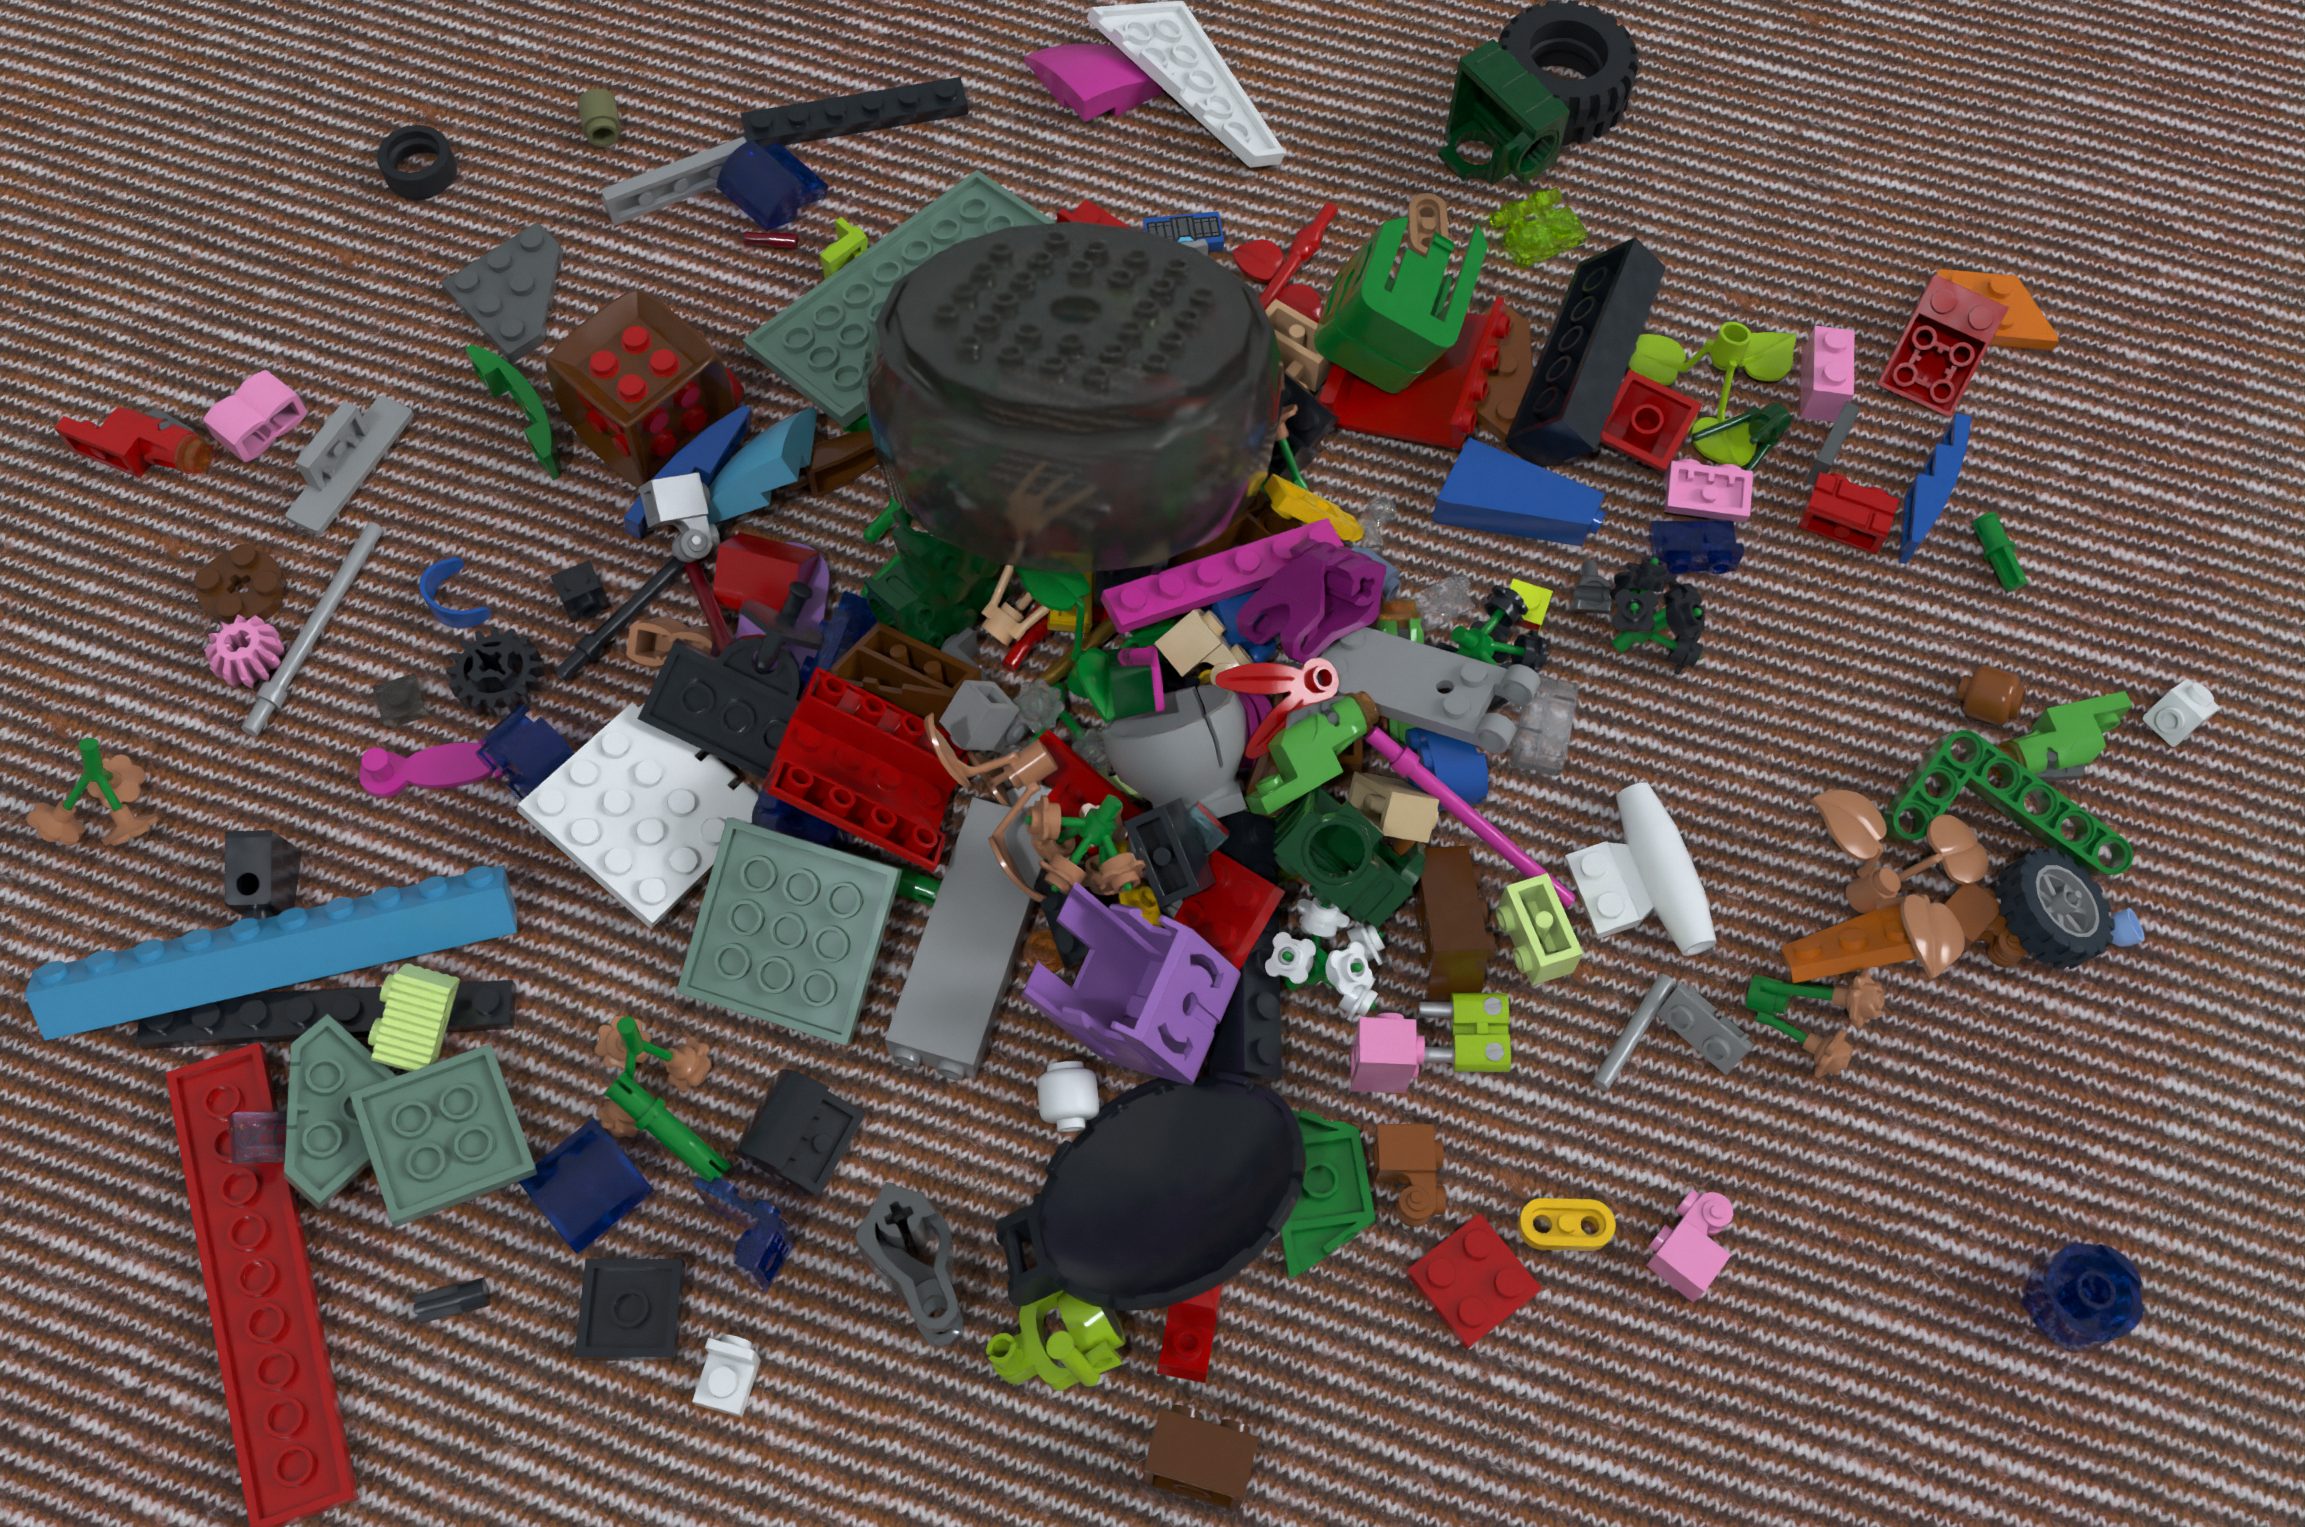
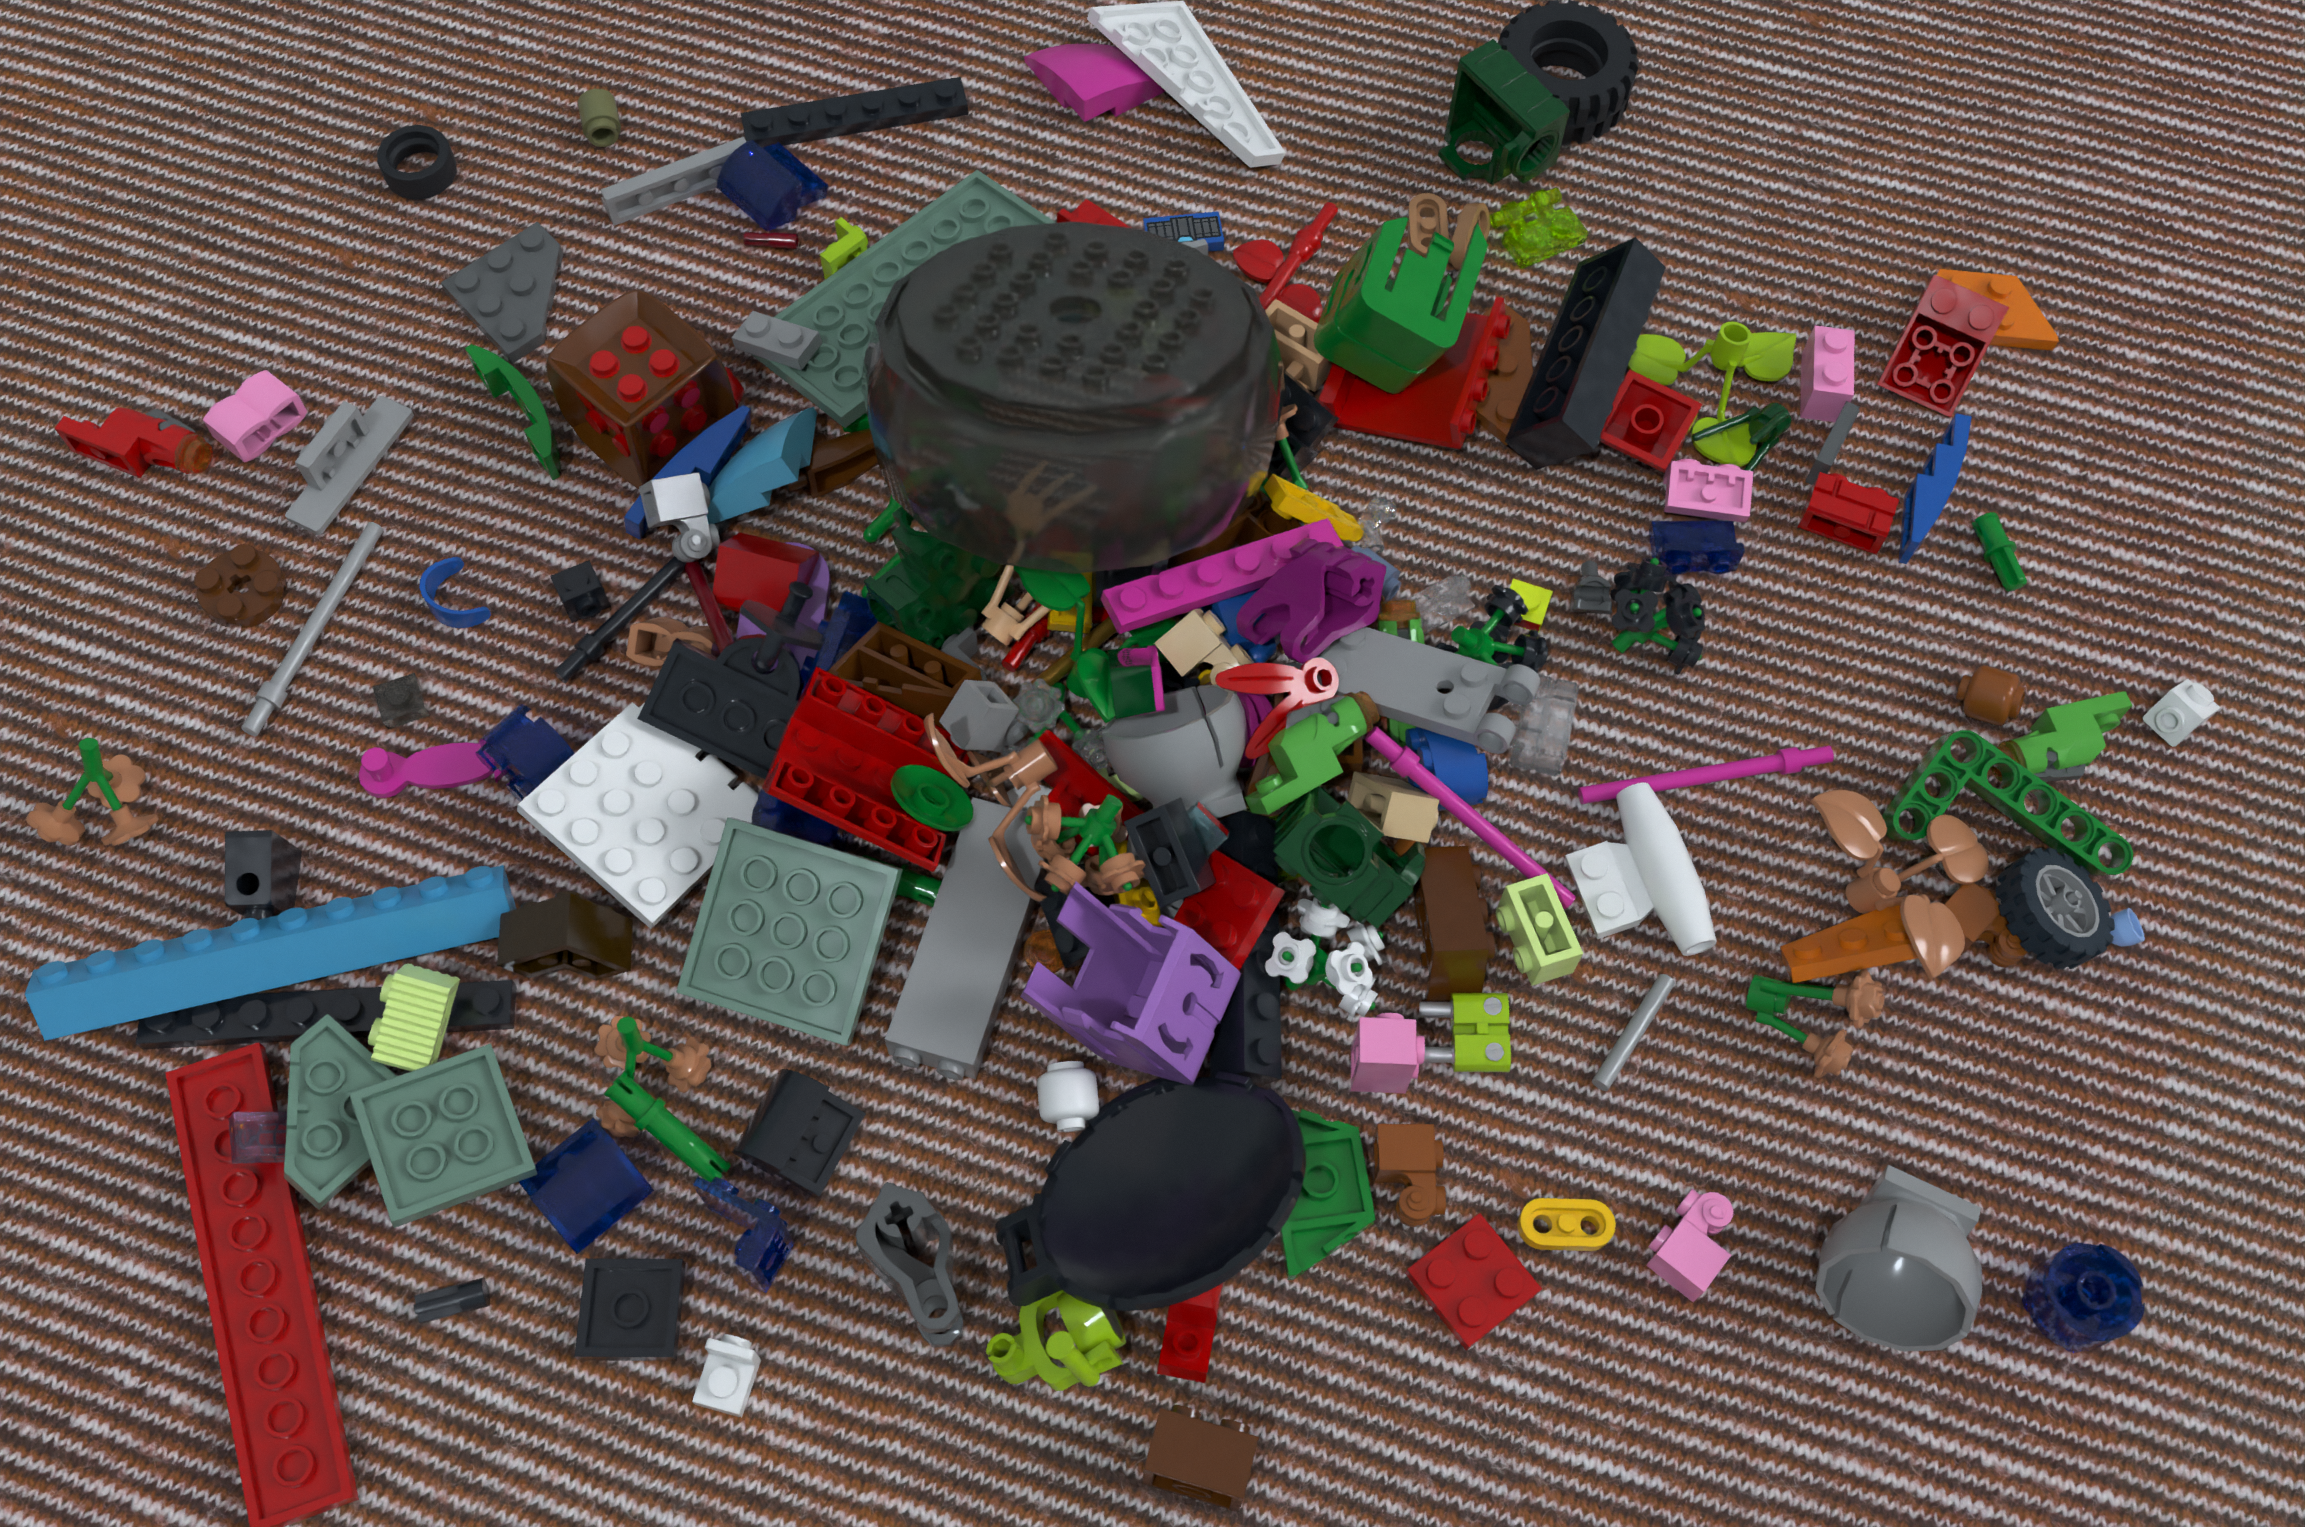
(244, 651): bright pink gear -> none
(490, 687): black gear -> none
(565, 935): none -> dark brown brick
(777, 340): none -> light grey plate
(931, 798): none -> green dish
(1466, 220): none -> medium nougat plate
(1516, 498): blue slope -> none
(1714, 1038): light grey hinge -> none
(1785, 761): none -> dark pink bar
(1903, 1266): none -> light grey plate

